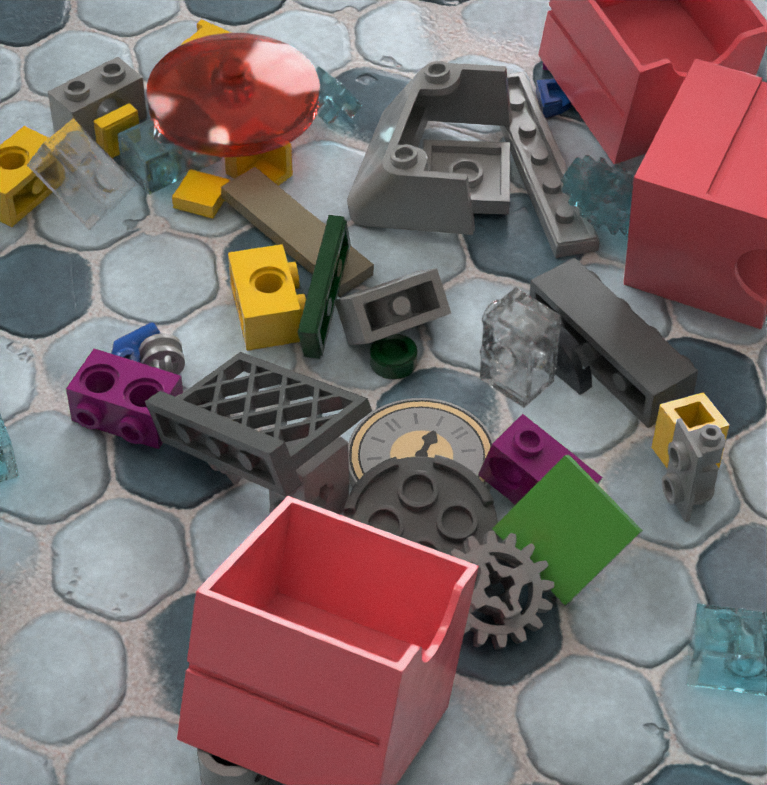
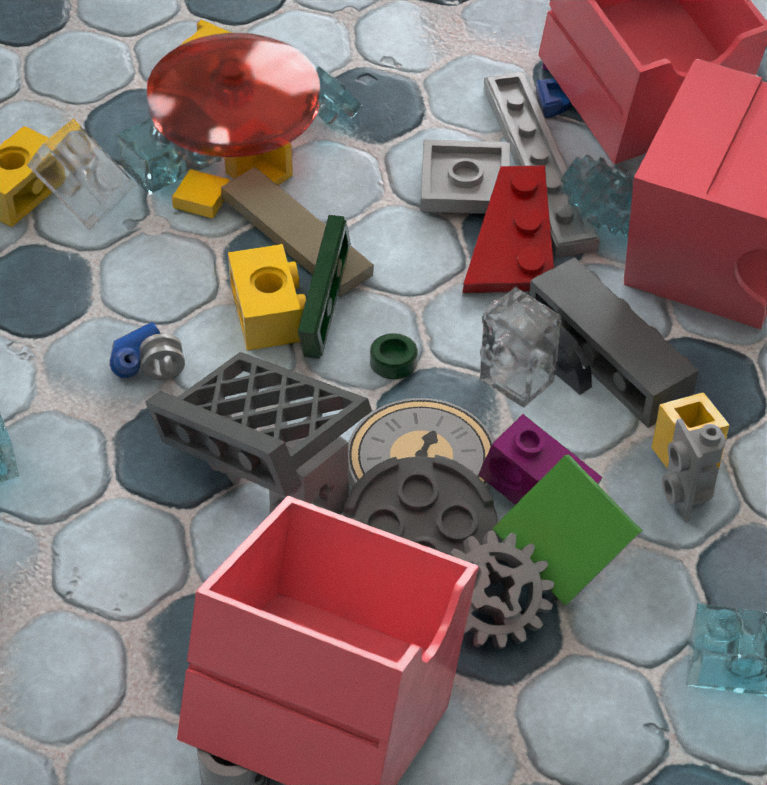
(96, 95): light grey brick -> none
(112, 396): magenta brick -> none
(113, 123): yellow tile -> none
(392, 307): light grey brick -> none
(393, 177): light grey windscreen -> none
(514, 233): none -> red wing

